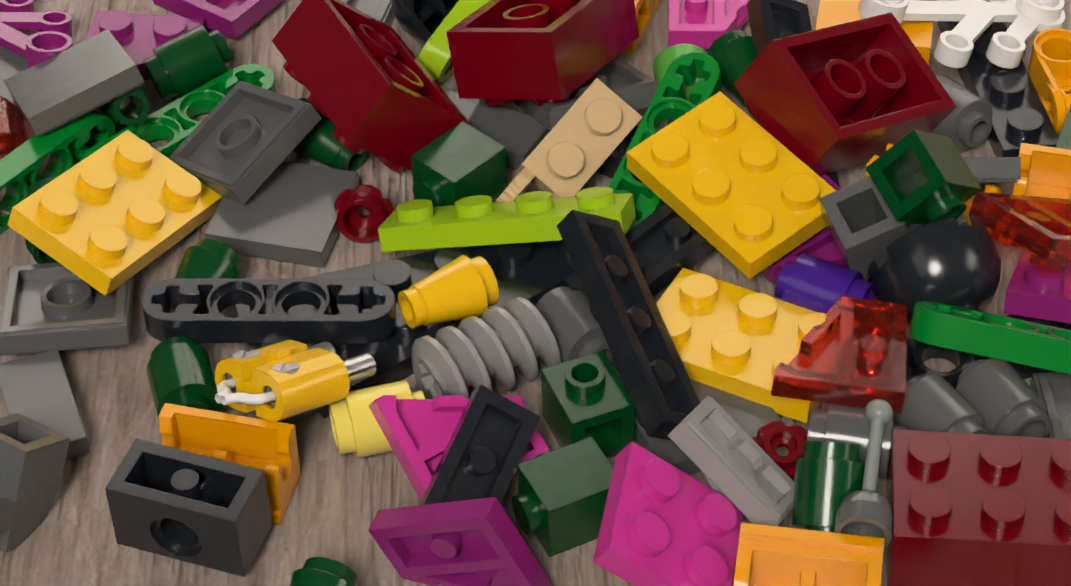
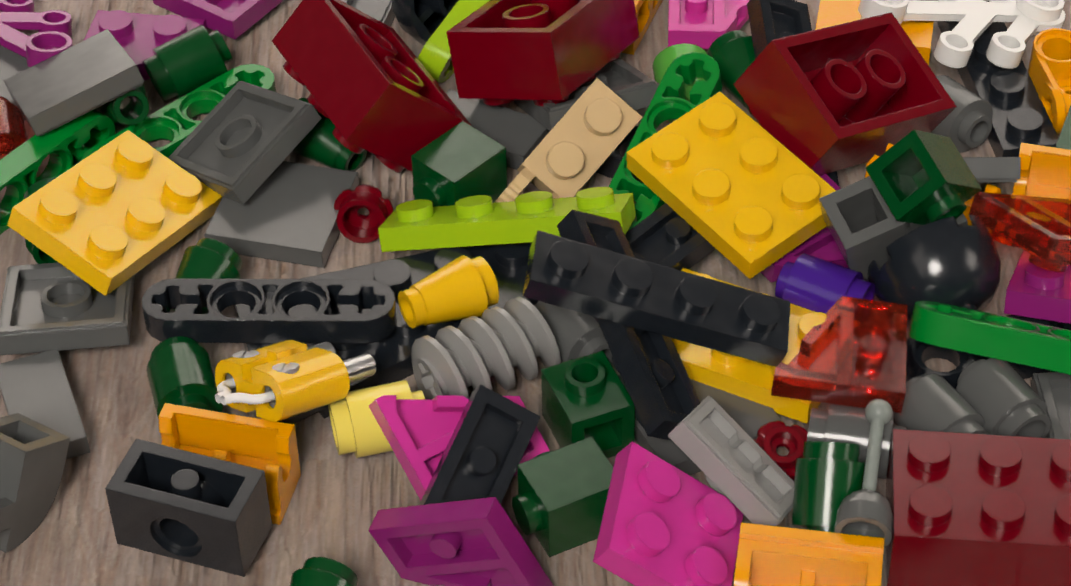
(657, 299): none -> black plate

